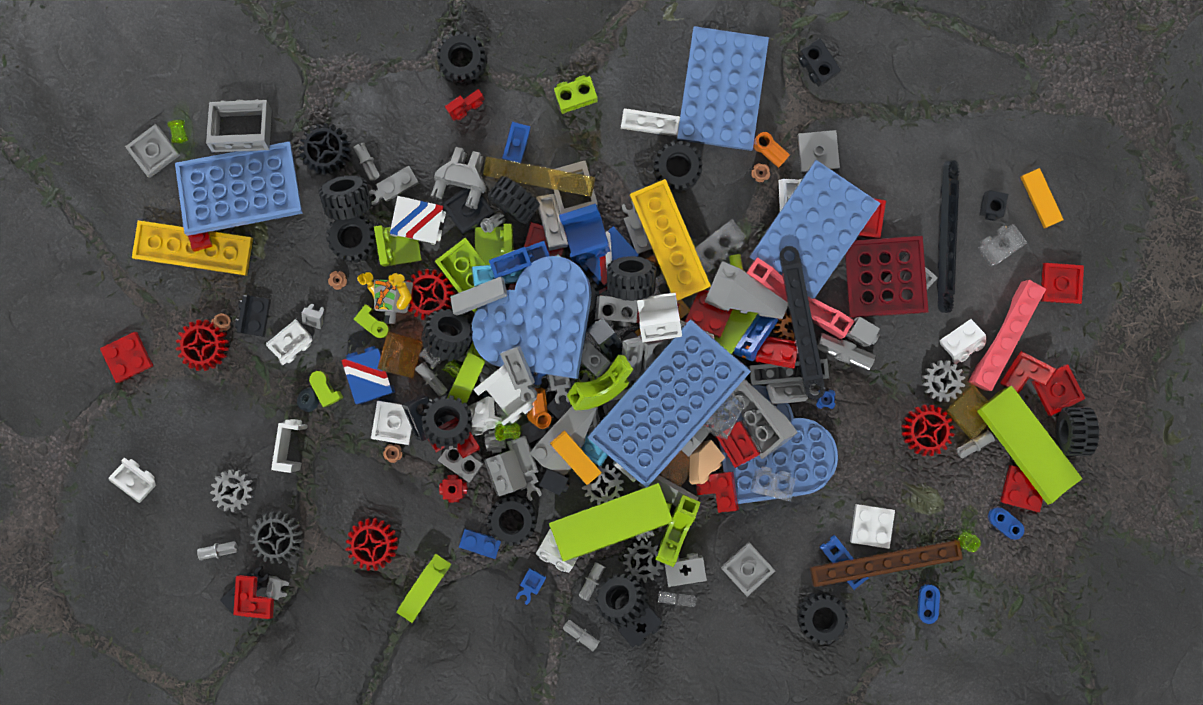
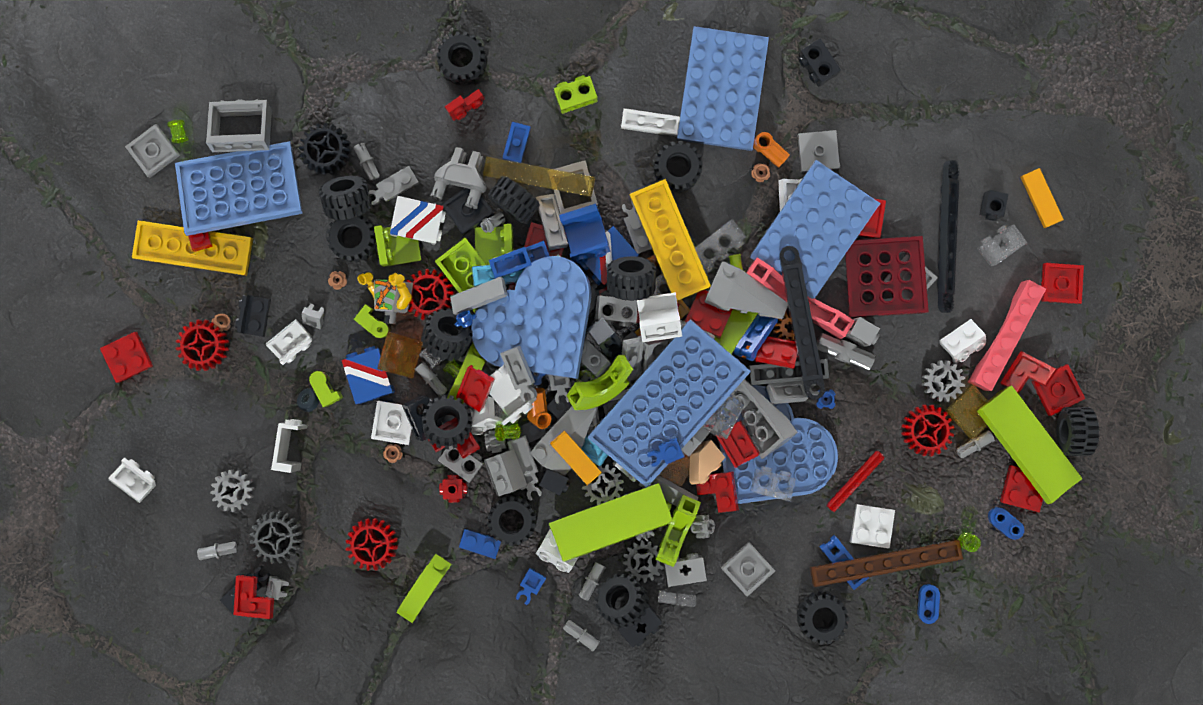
(465, 319): none -> blue plate
(475, 388): none -> red plate
(669, 452): none -> blue plate
(703, 526): none -> light grey gear
(855, 481): none -> red axle

